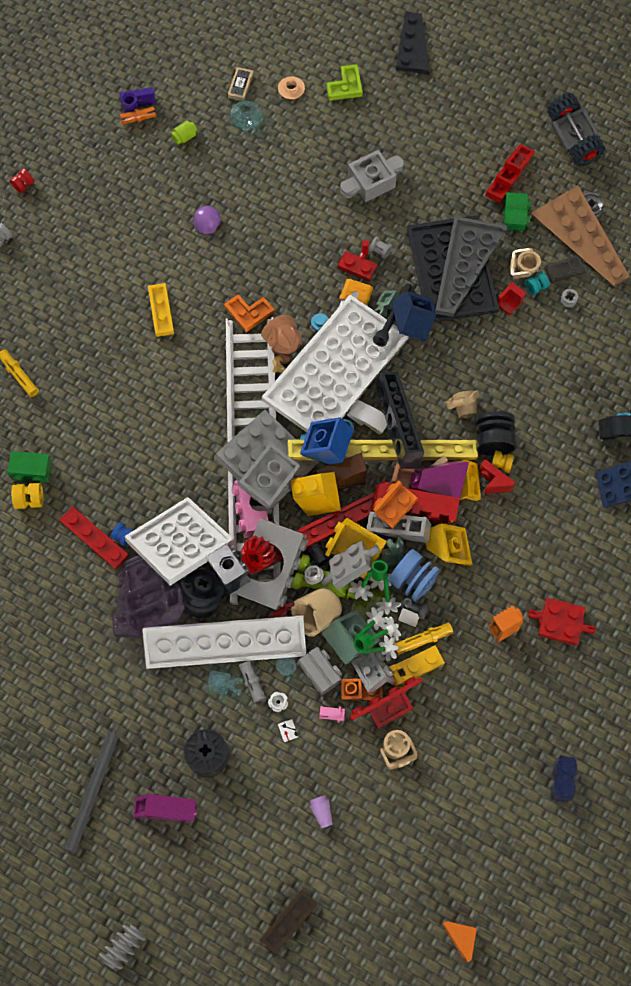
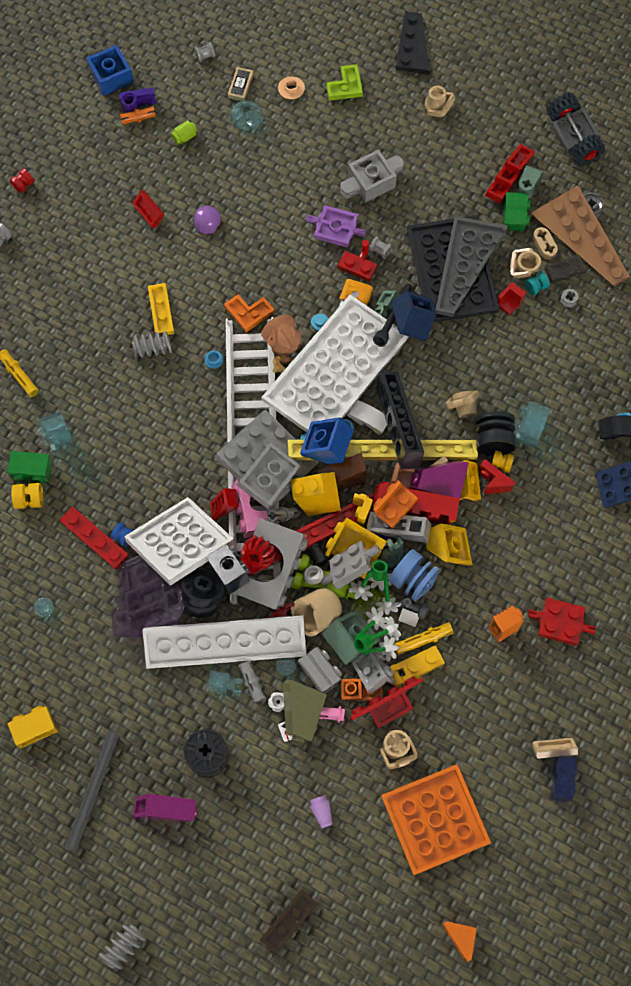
(32, 726): none -> yellow brick
(43, 607): none -> clear light blue plate
(55, 431): none -> clear light blue brick
(110, 70): none -> blue brick
(148, 209): none -> red plate
(151, 344): none -> light grey piece
(204, 52): none -> light grey bush
(213, 359): none -> dark azure plate
(224, 503): none -> red slope
(282, 514): none -> light grey pin
(302, 710): none -> olive slope
(336, 226): none -> medium lavender plate
(364, 506): none -> yellow bracket
(435, 819): none -> orange plate
(436, 101): none -> tan piece
(529, 180): none -> sand green piece
(532, 423): none -> clear light blue brick
(542, 244): none -> tan beam
(555, 748): none -> tan tile

